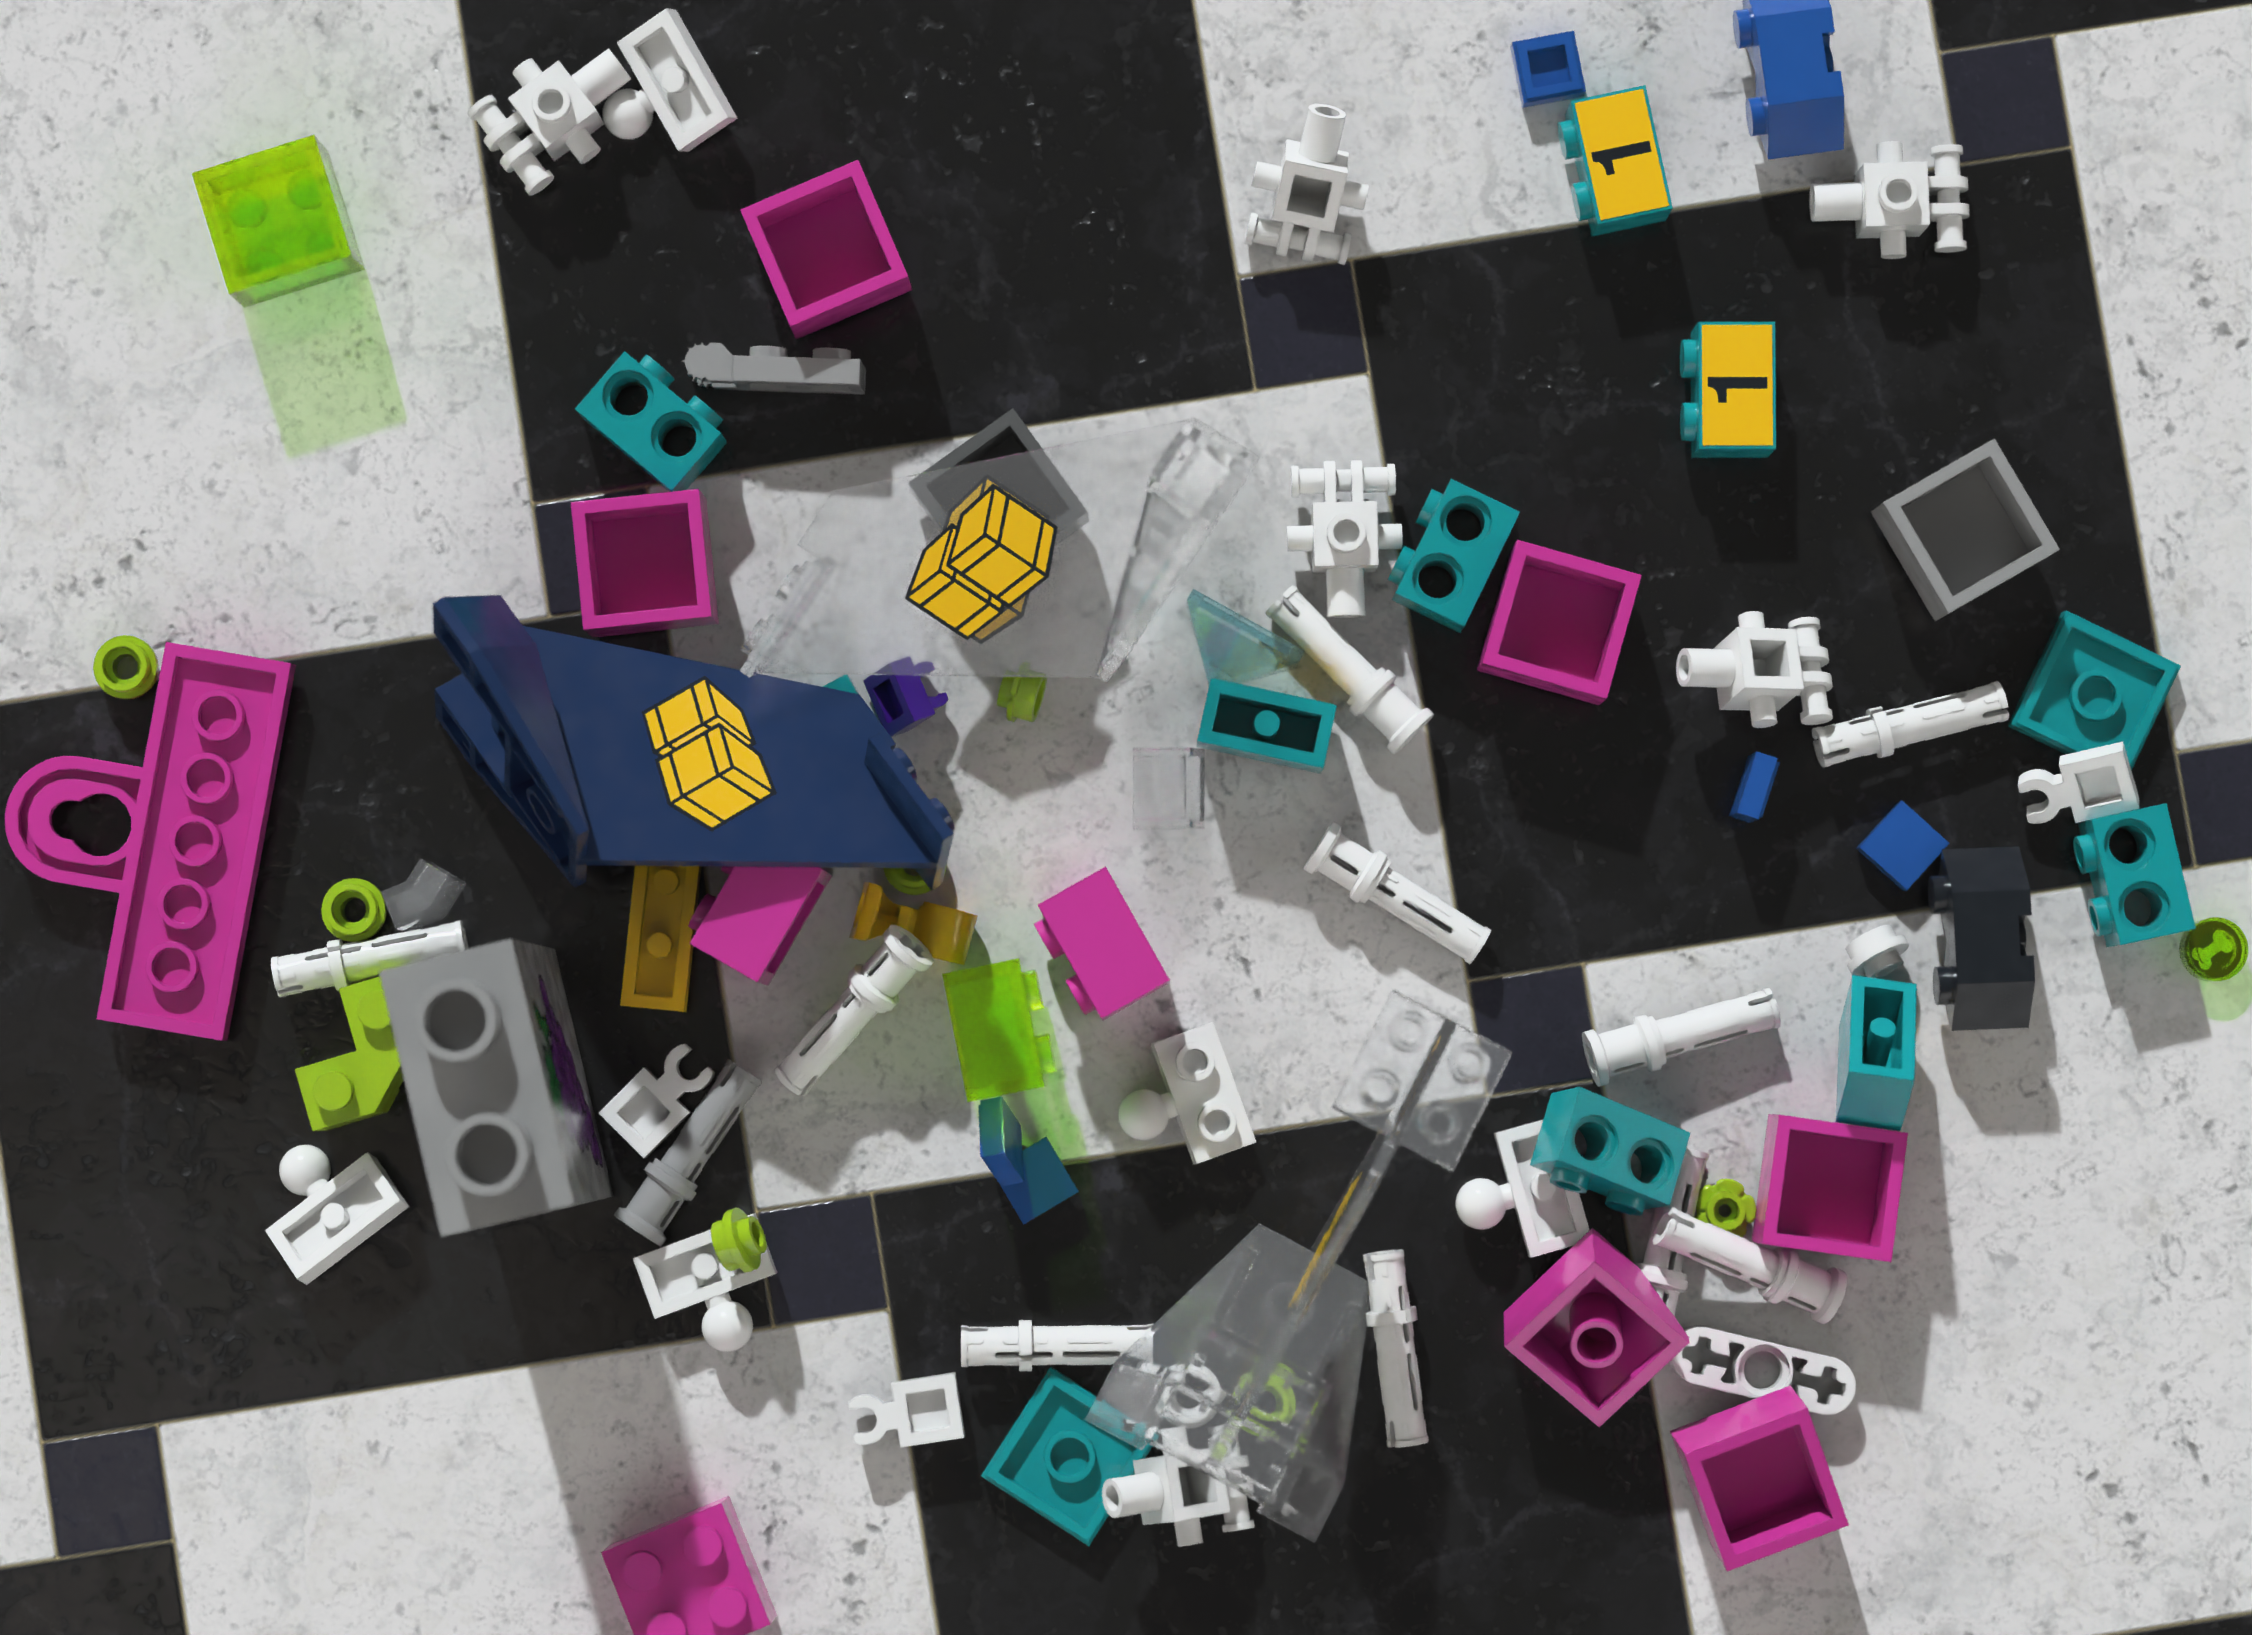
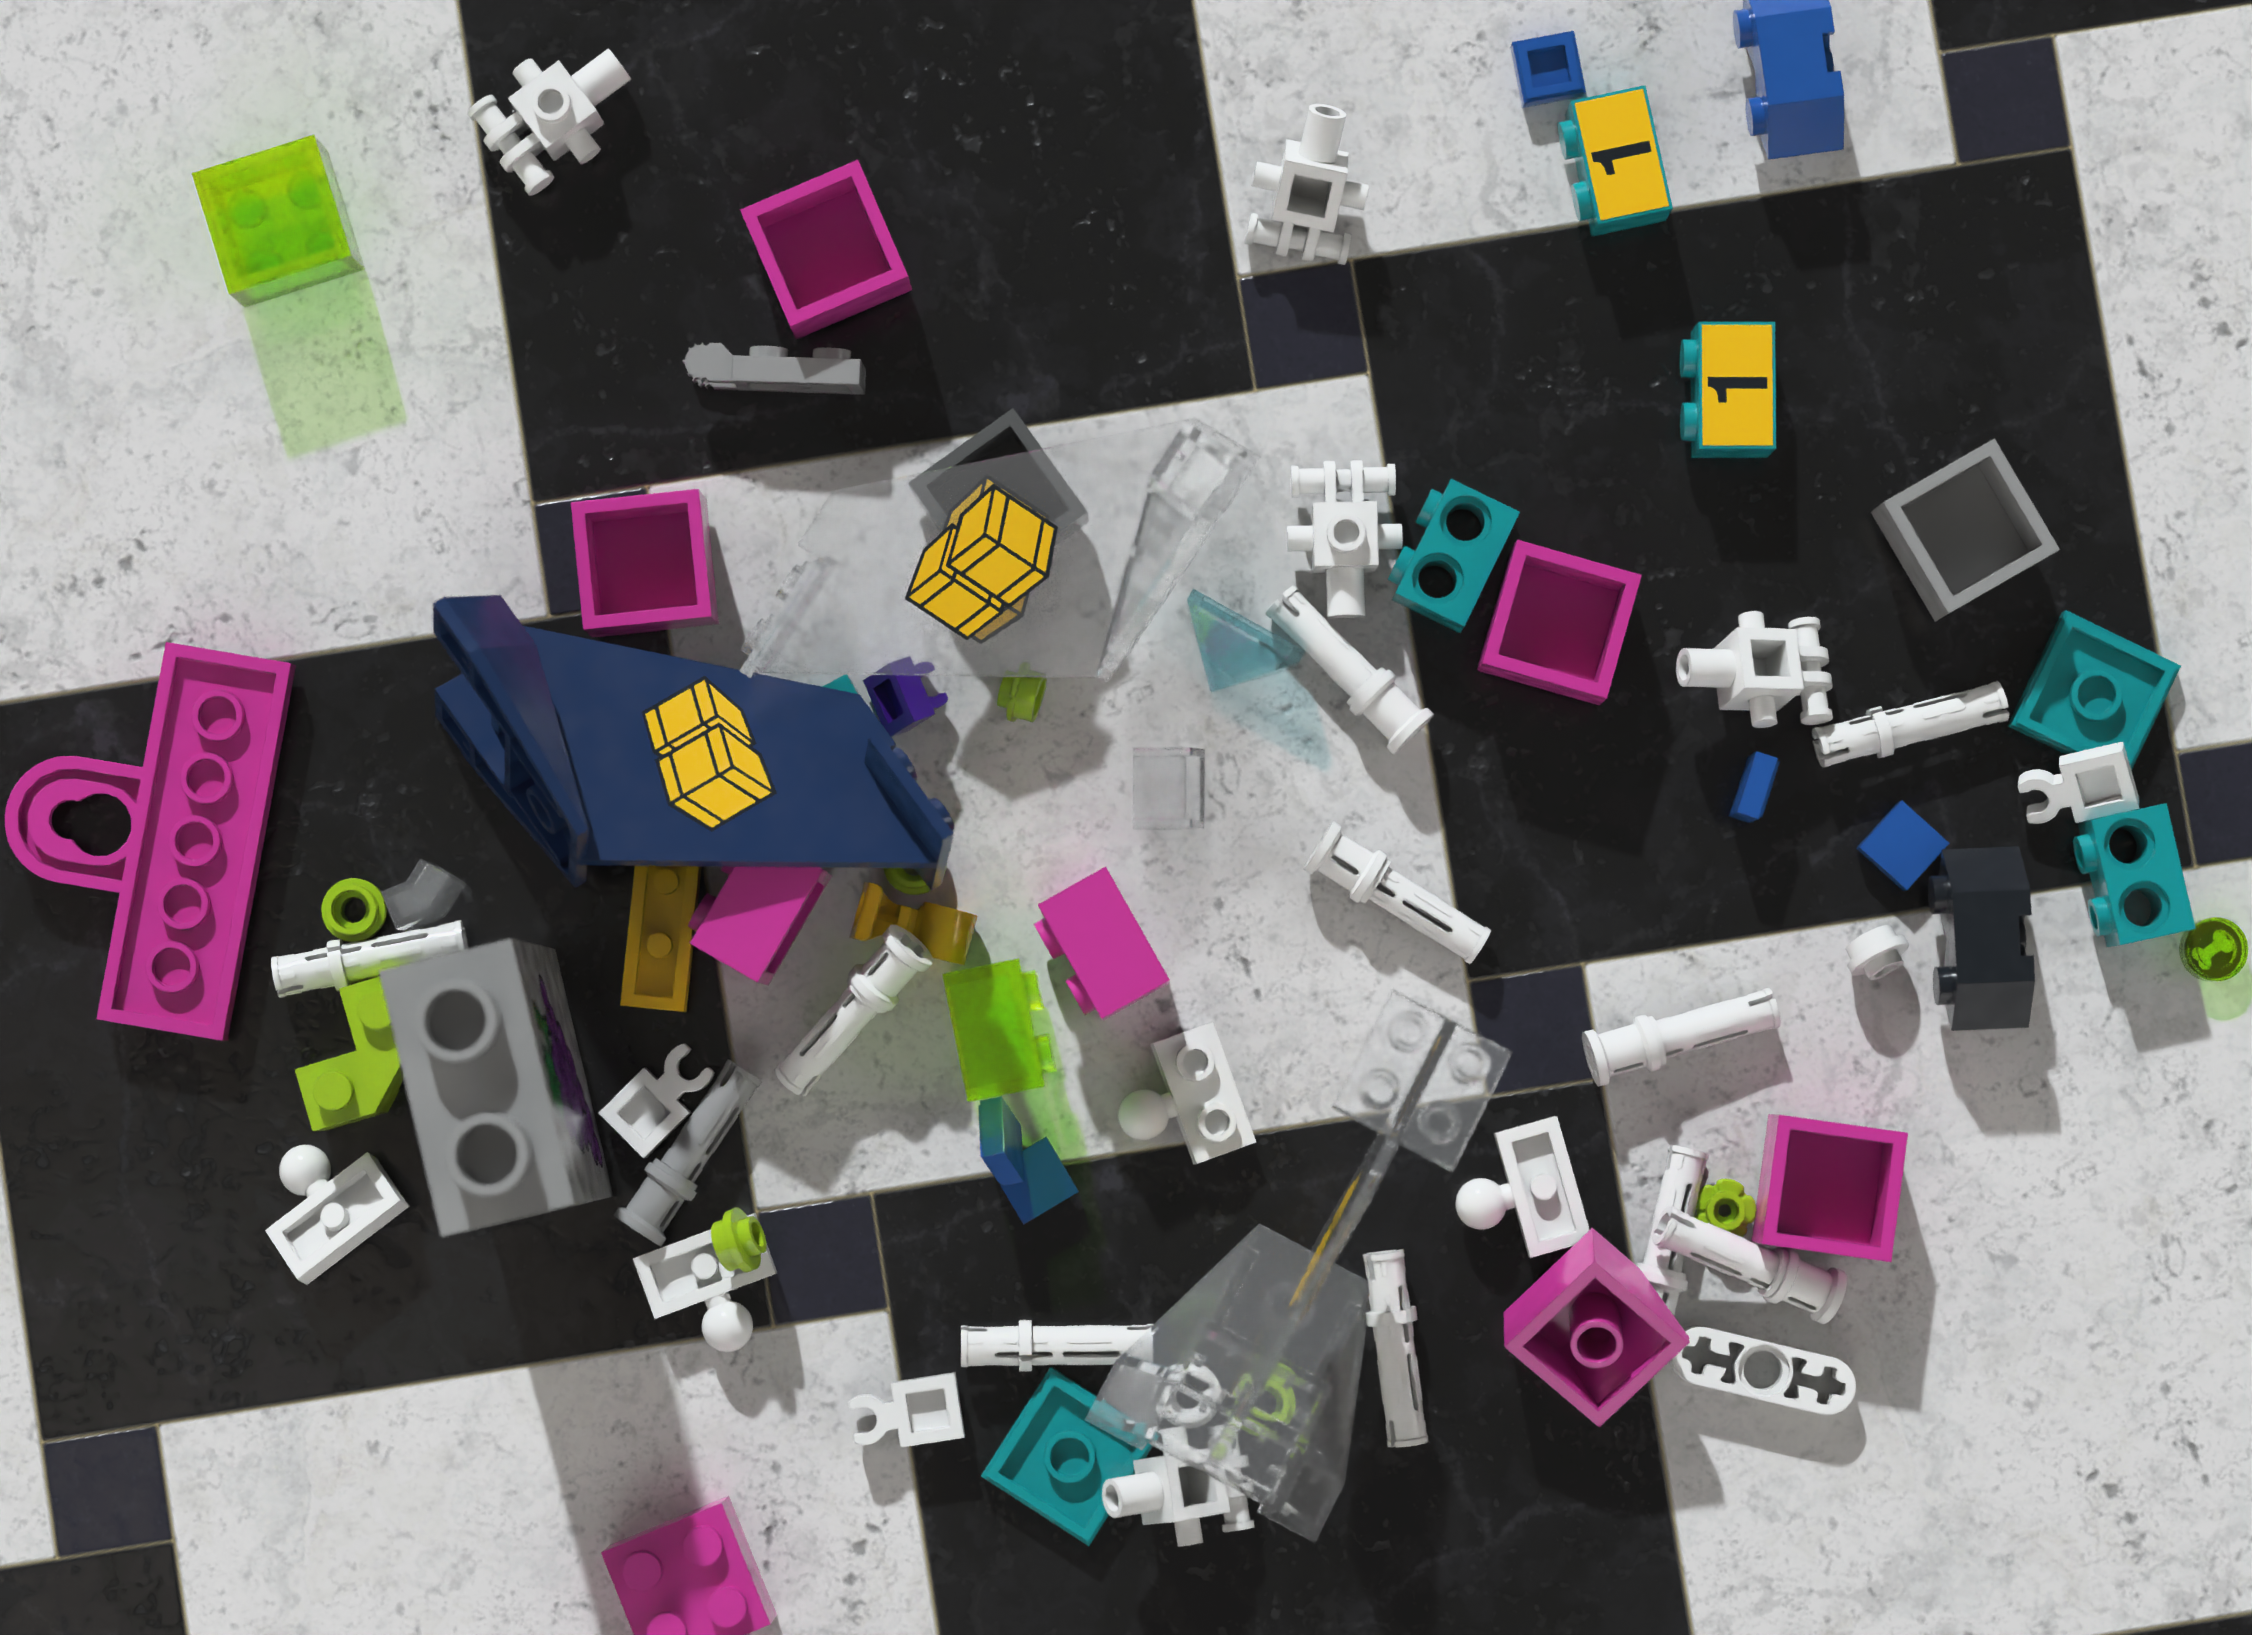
(107, 662): lime plate -> none
(644, 433): teal brick -> none
(673, 84): white plate -> none
(1266, 725): teal brick -> none
(1611, 1138): teal brick -> none
(1759, 1478): dark pink piece -> none
(1876, 1053): teal brick -> none
(1893, 199): white piece -> none

